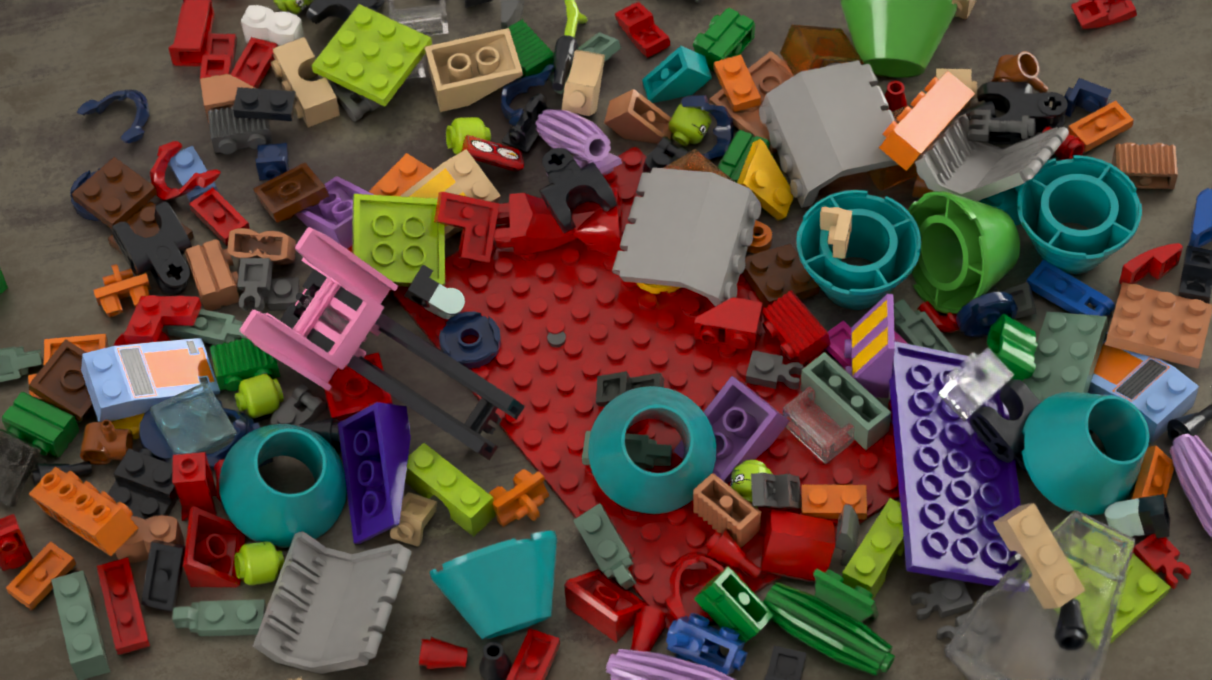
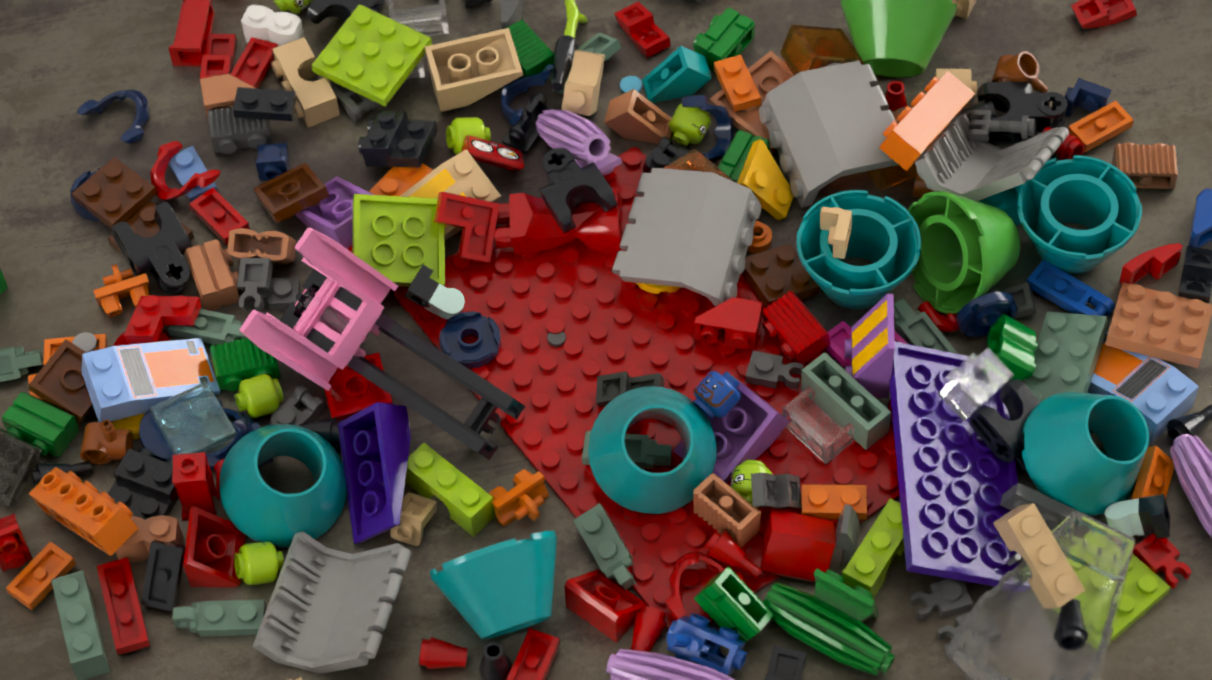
(85, 341): none -> light grey piece
(396, 140): none -> black plate
(629, 83): none -> medium azure piece
(717, 394): none -> blue head
(1050, 509): none -> dark grey plate

